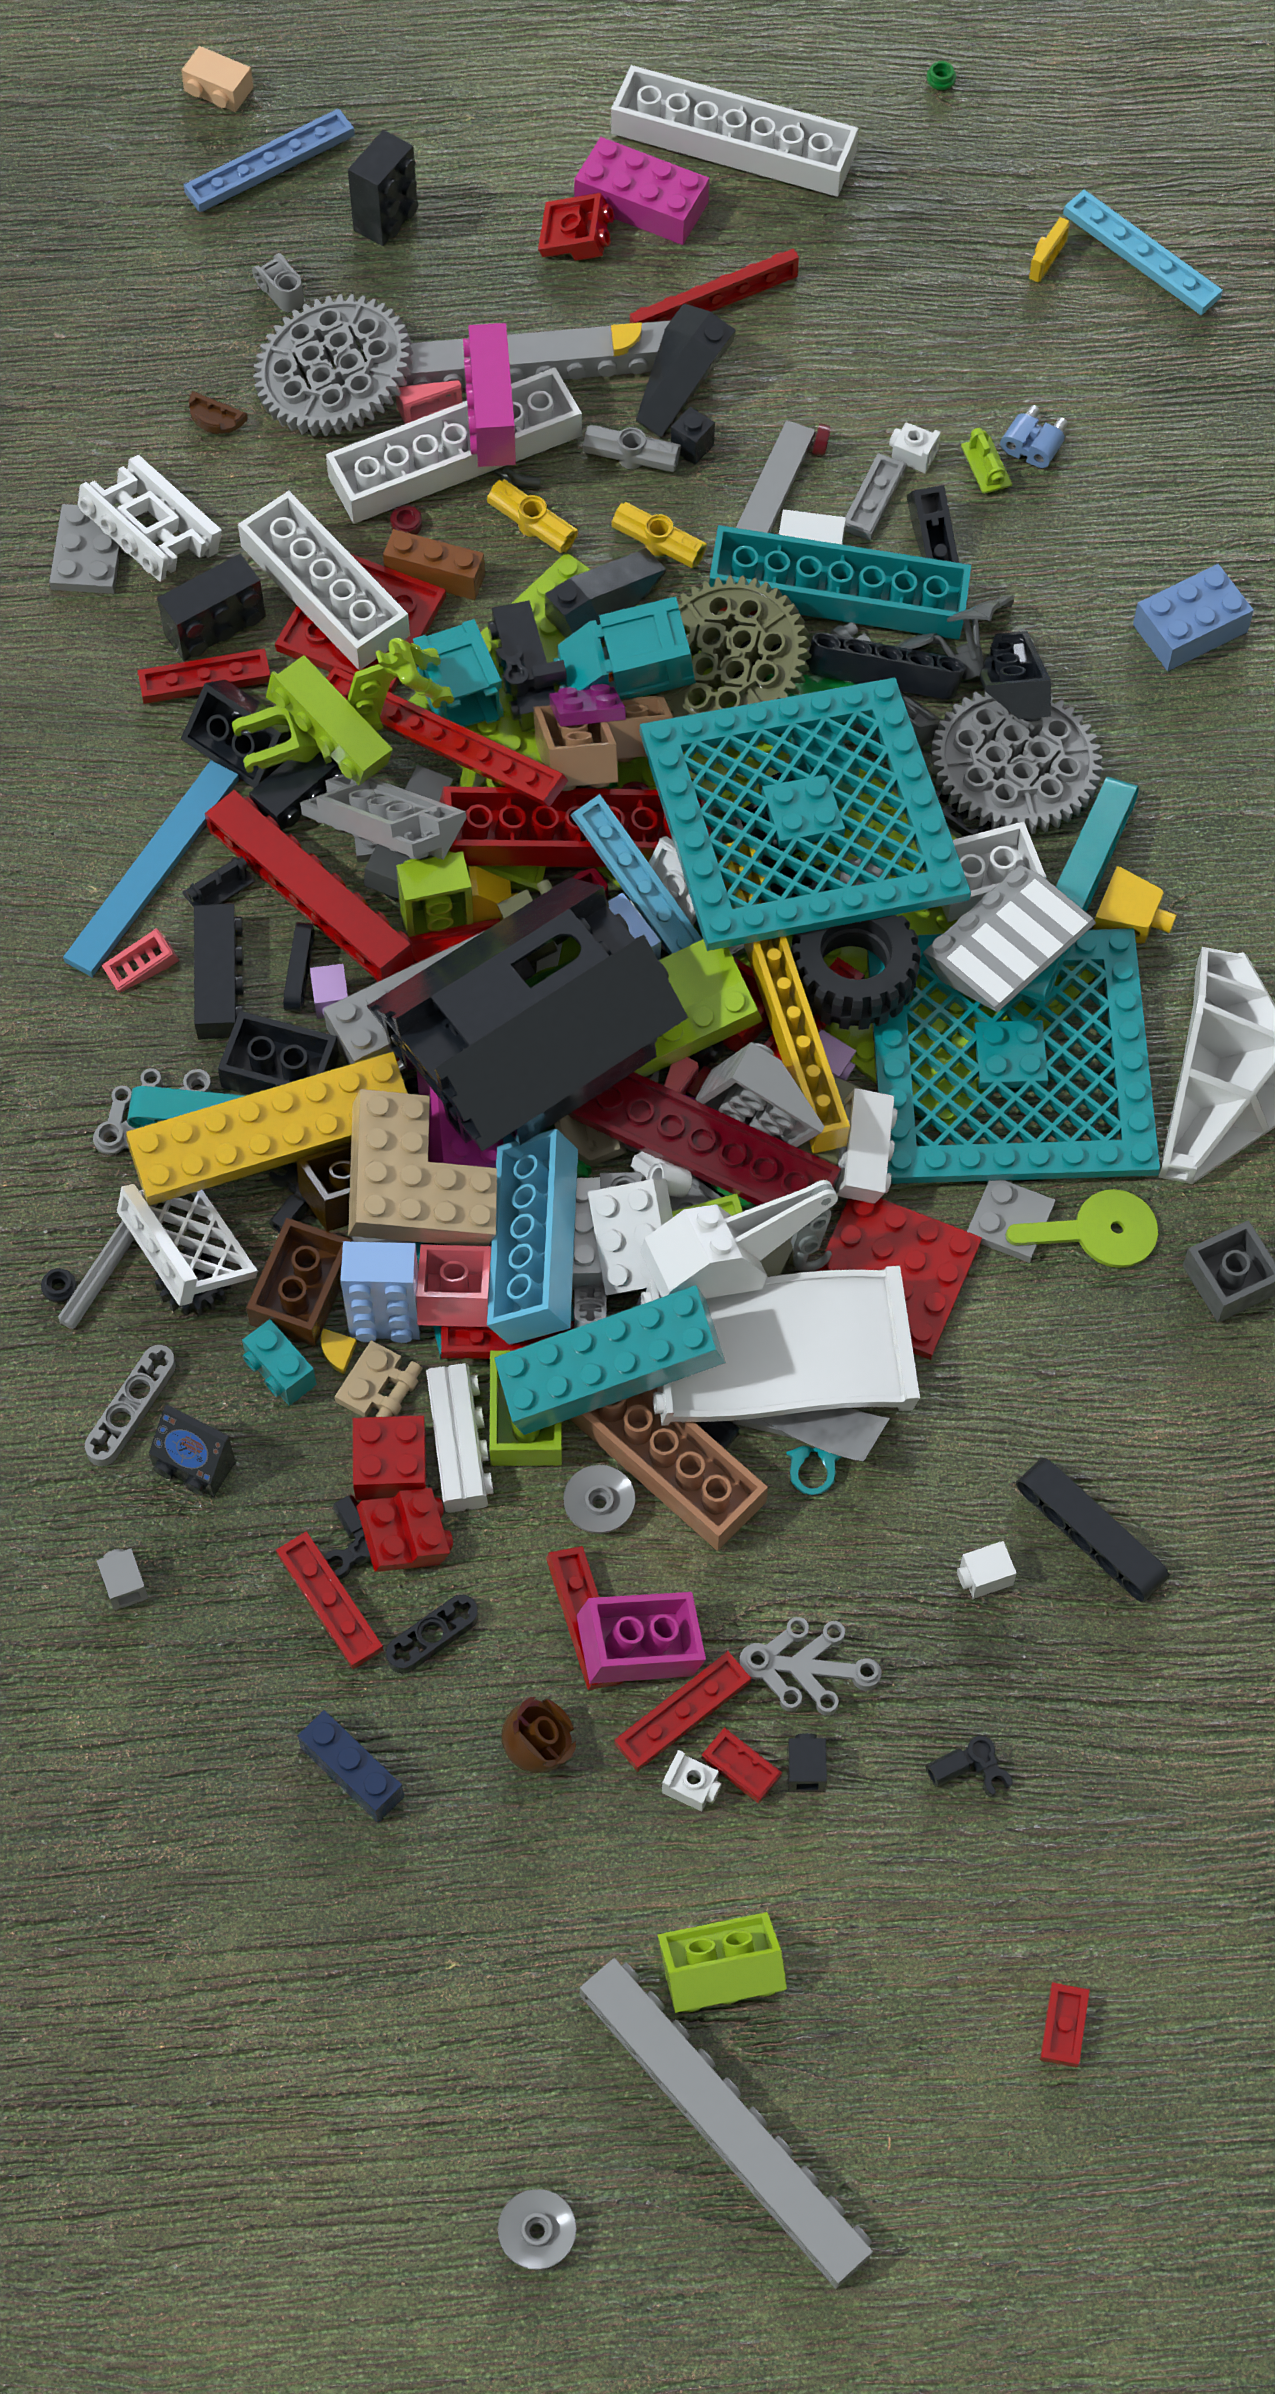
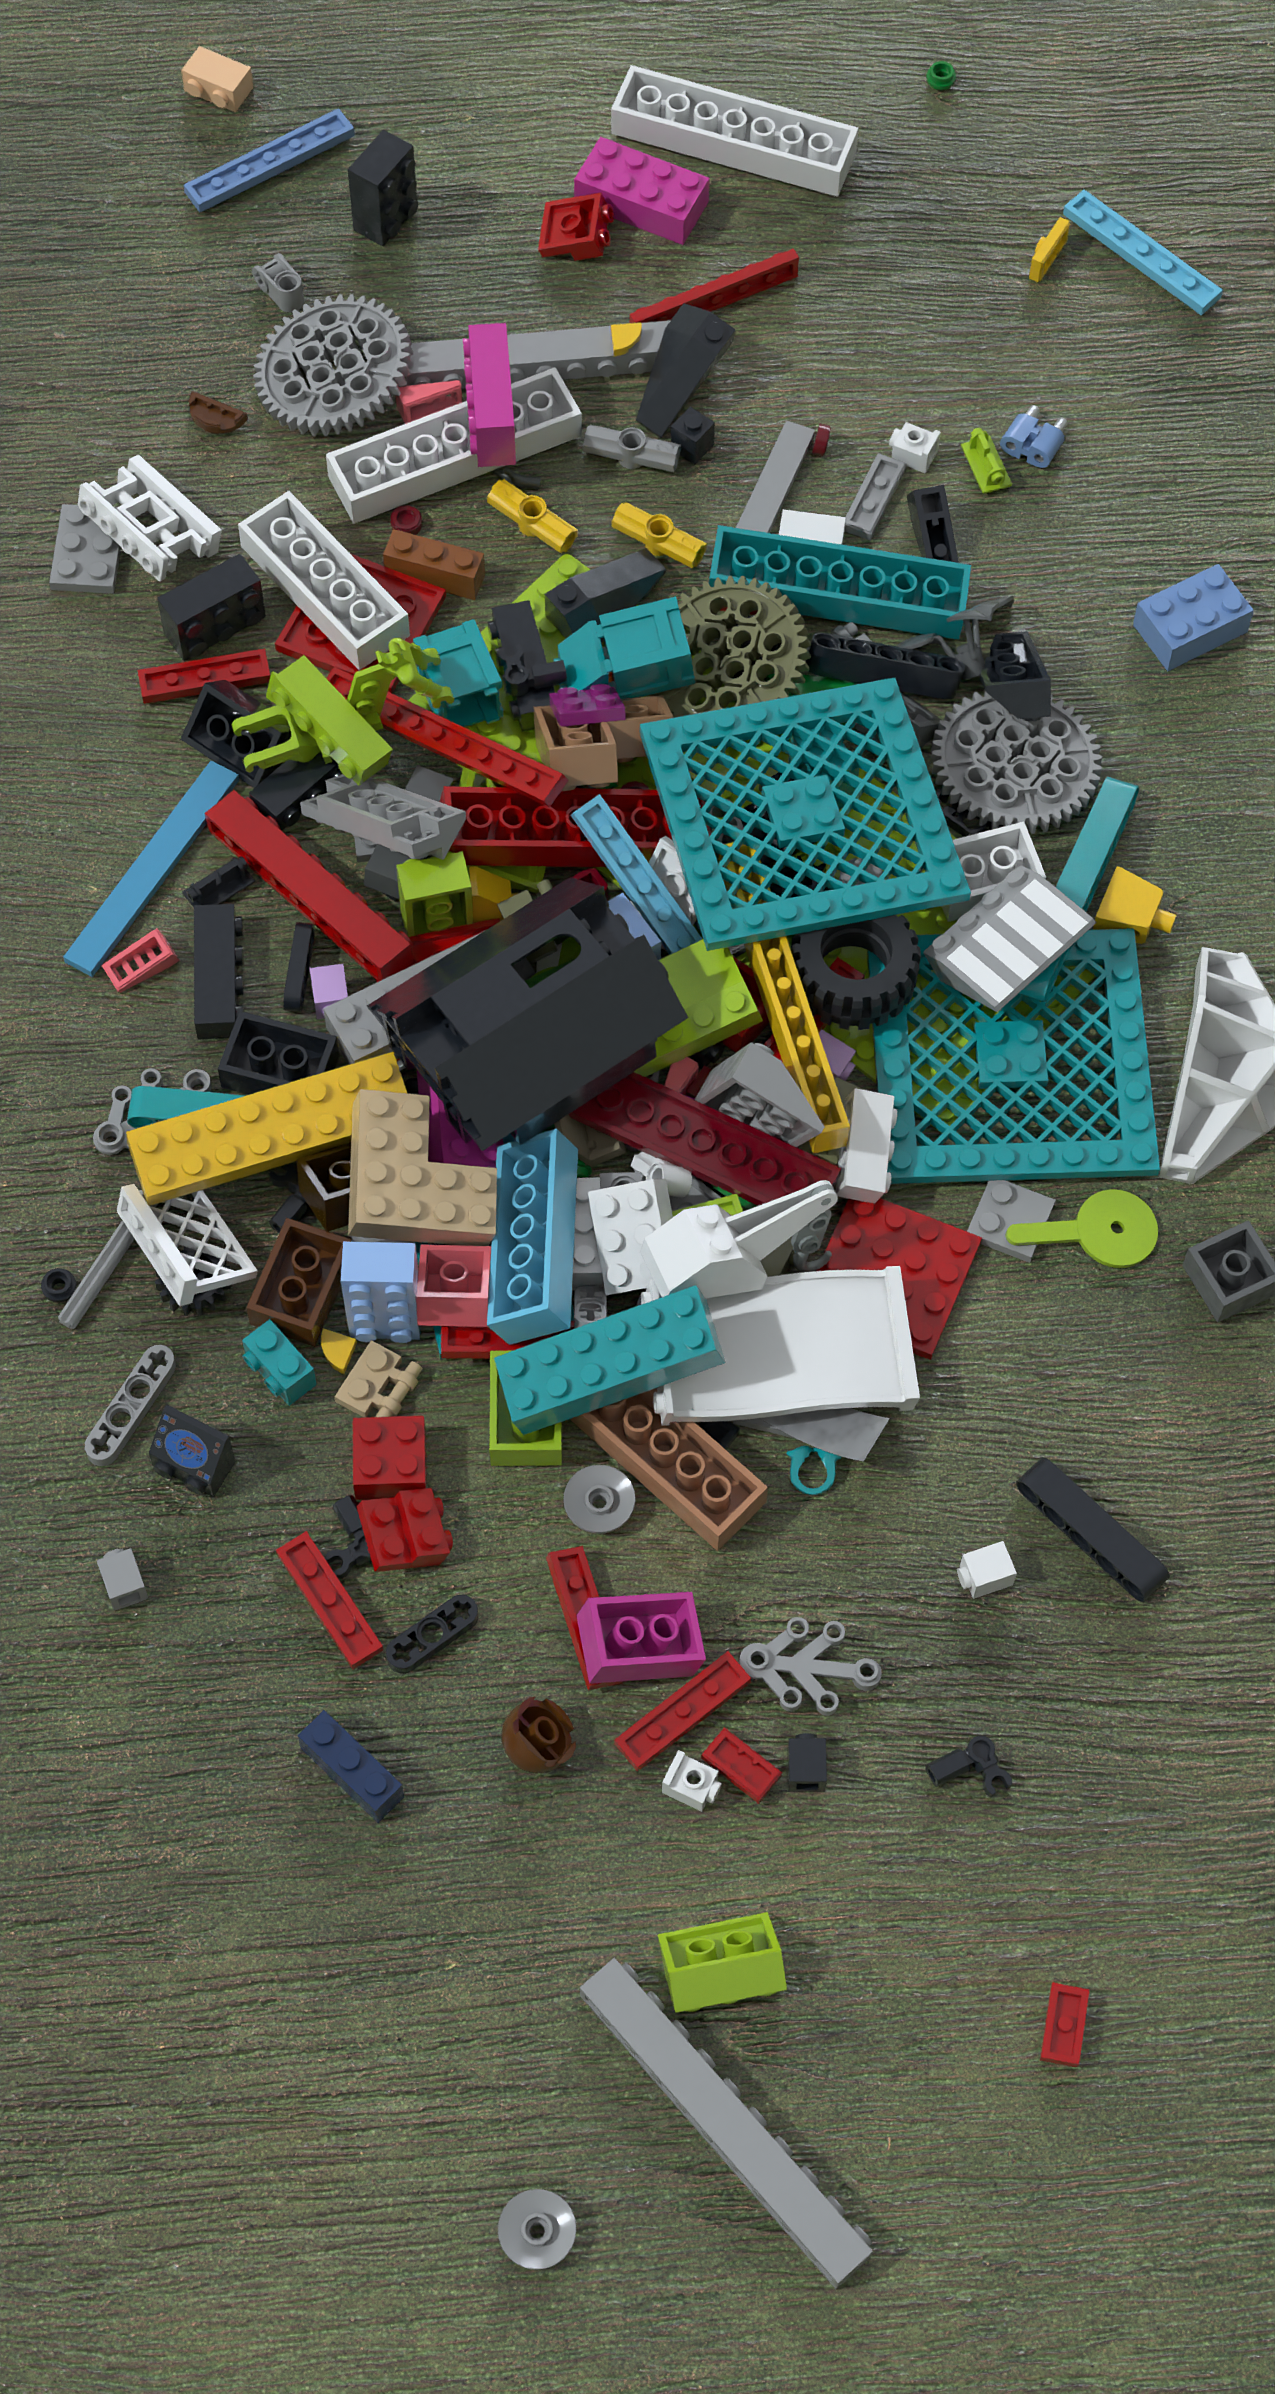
(457, 1437): white brick -> none

